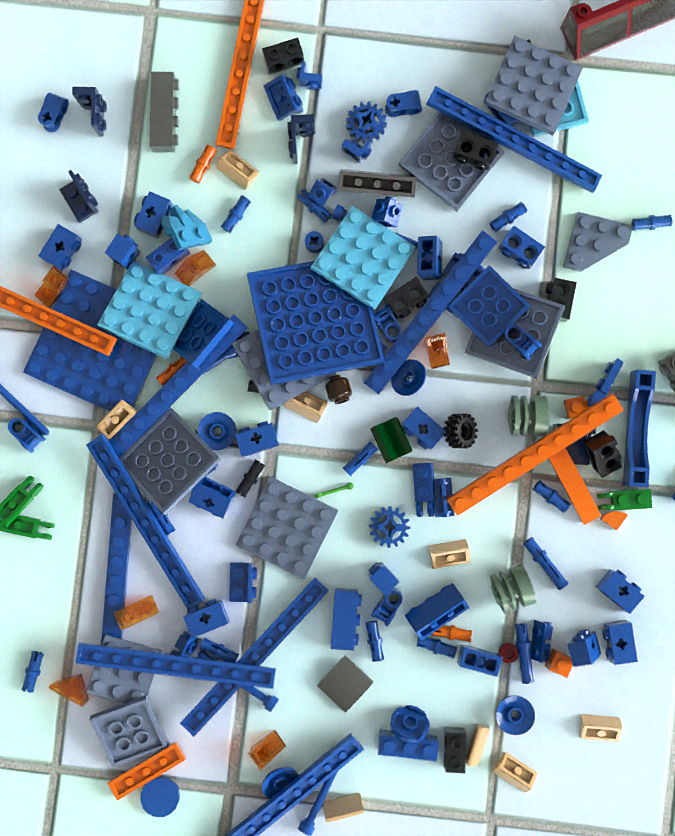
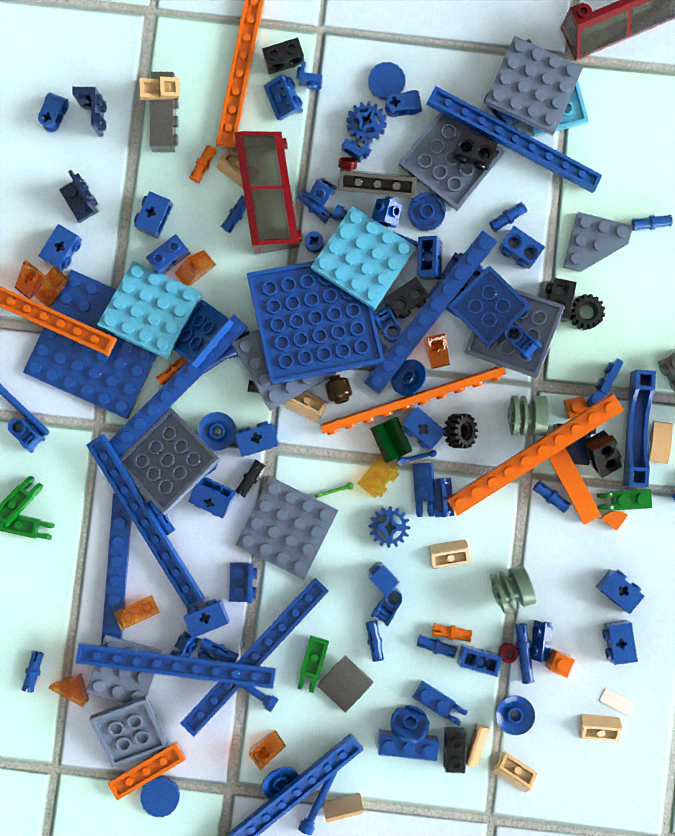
(29, 279): none -> clear orange slope
(116, 419): tan slope -> none
(123, 250): blue brick -> none
(159, 88): none -> tan slope
(185, 228): dark azure plate -> none
(267, 191): none -> windscreen
(300, 125): dark blue bracket -> none
(313, 661): none -> green hinge
(345, 619): blue brick -> none
(347, 163): none -> dark red tile
(360, 458): blue pin -> none
(378, 476): none -> clear yellow bracket
(386, 80): none -> blue tile
(401, 460): none -> blue hinge
(420, 397): none -> orange plate
(426, 211): none -> blue tile
(436, 611): blue brick -> none
(438, 702): none -> blue hinge
(550, 569): blue pin -> none
(584, 648): blue brick -> none
(595, 304): none -> black tyre
(617, 702): none -> white sticker
(661, 442): none -> tan slope

